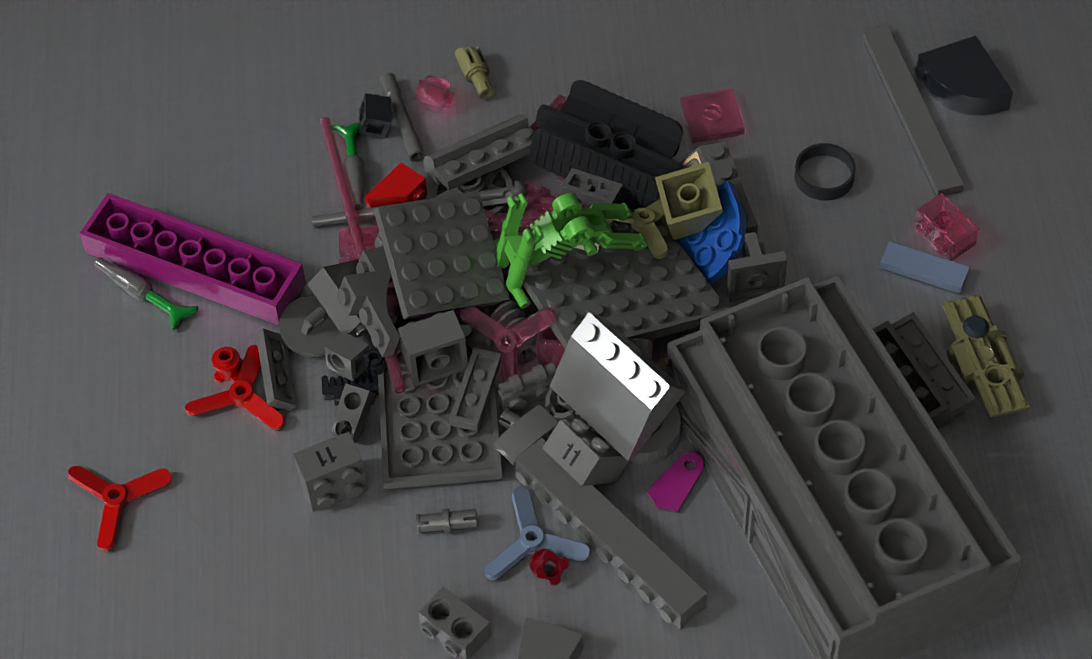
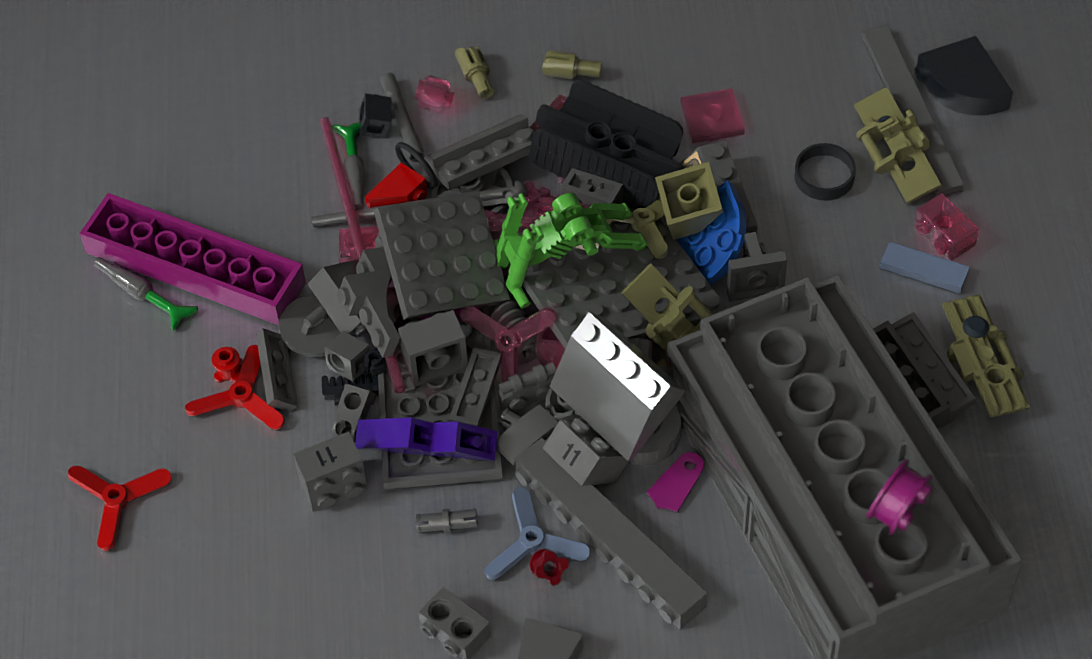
(419, 158): none -> black tyre
(427, 438): none -> dark purple slope
(569, 65): none -> olive arm
(671, 322): none -> olive piece
(900, 497): none -> magenta wheel
(905, 140): none -> olive piece

